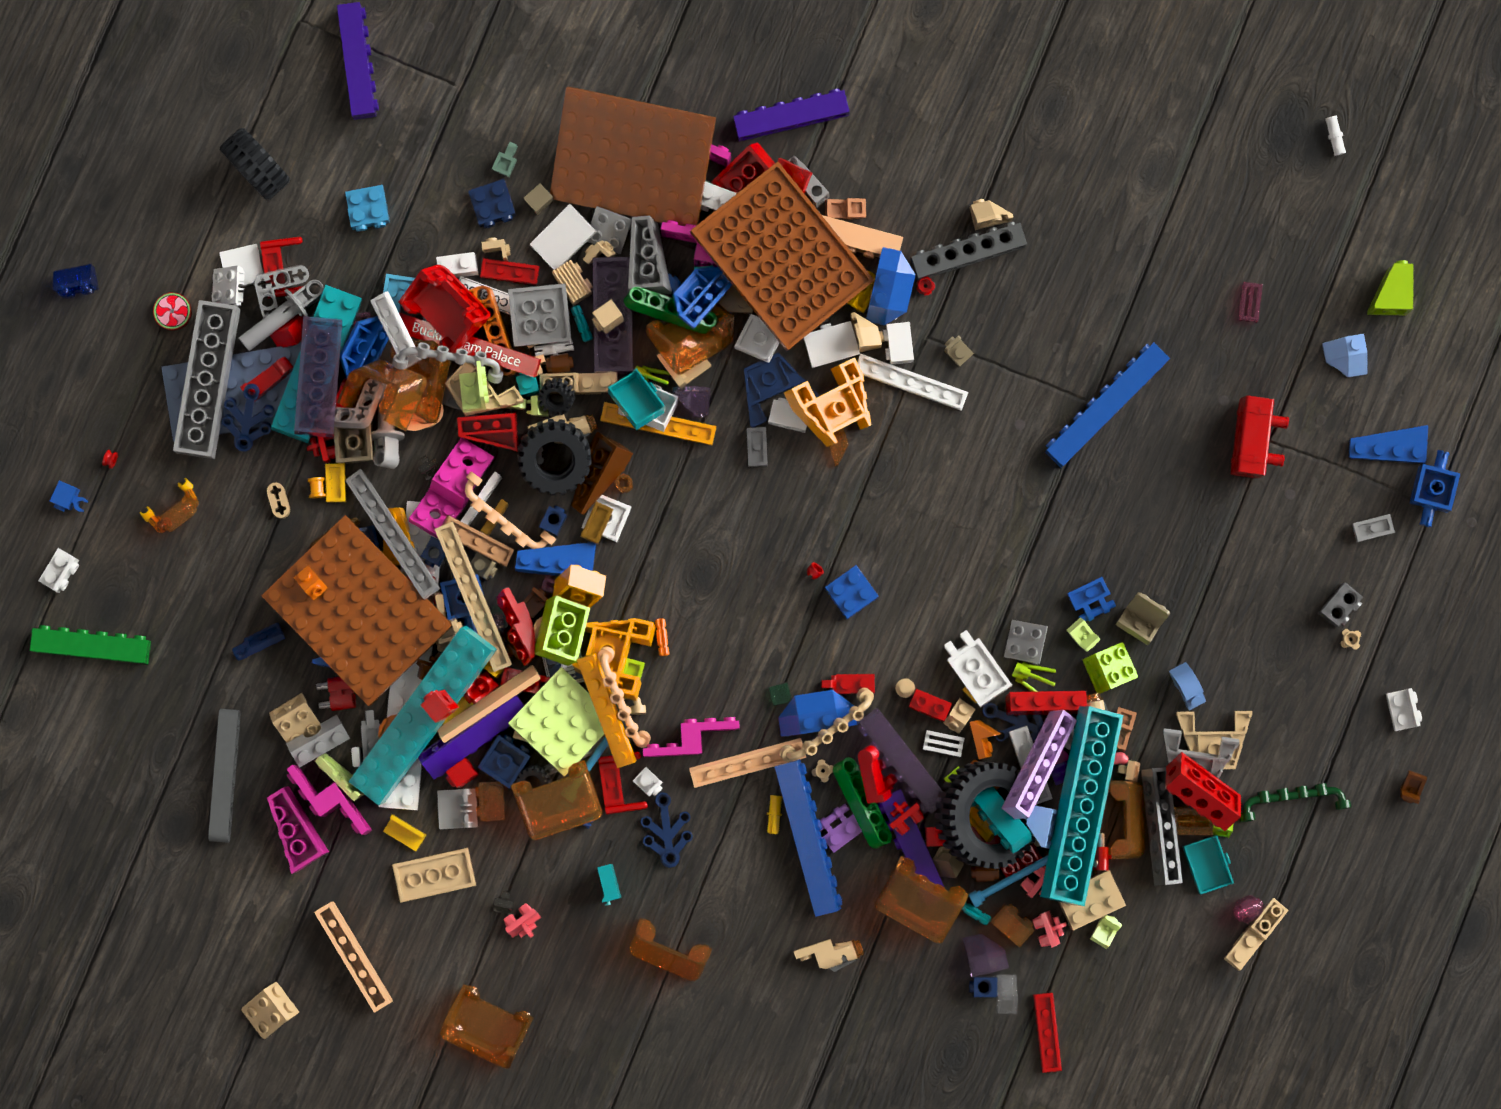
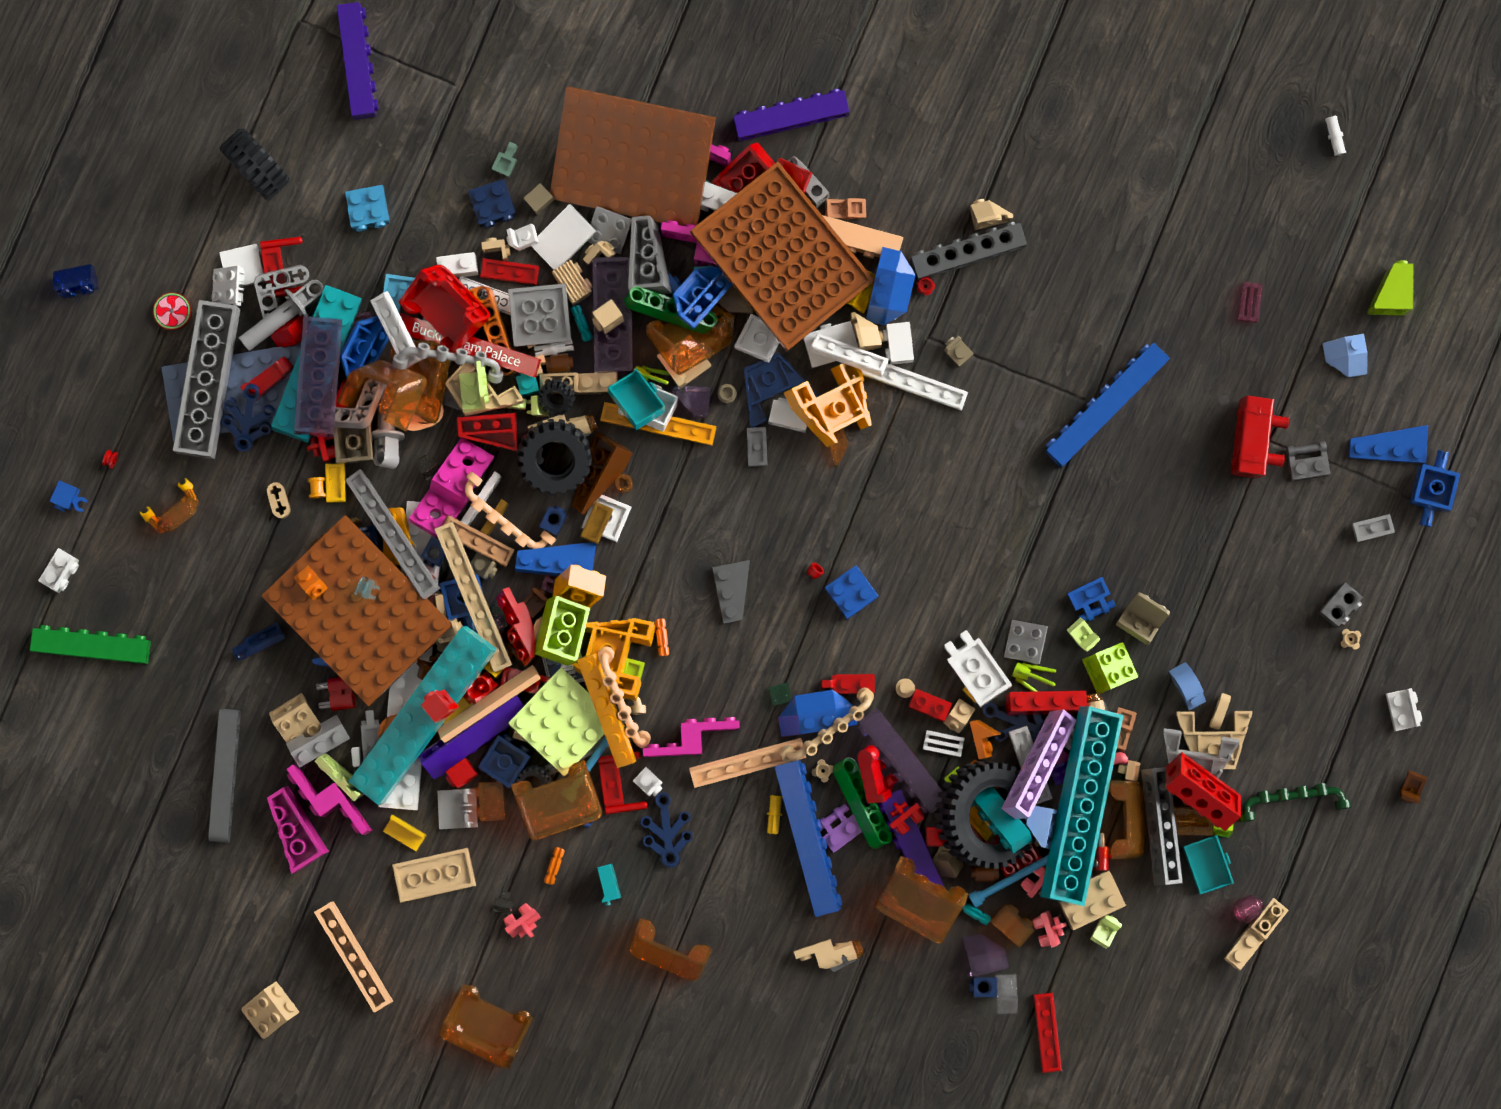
(365, 587): none -> clear light blue tile
(522, 237): none -> white bracket
(554, 865): none -> orange axle
(727, 393): none -> dark tan plate
(731, 589): none -> dark grey wing
(849, 355): none -> white tile
(1220, 711): none -> tan beam
(1310, 466): none -> flat silver plate

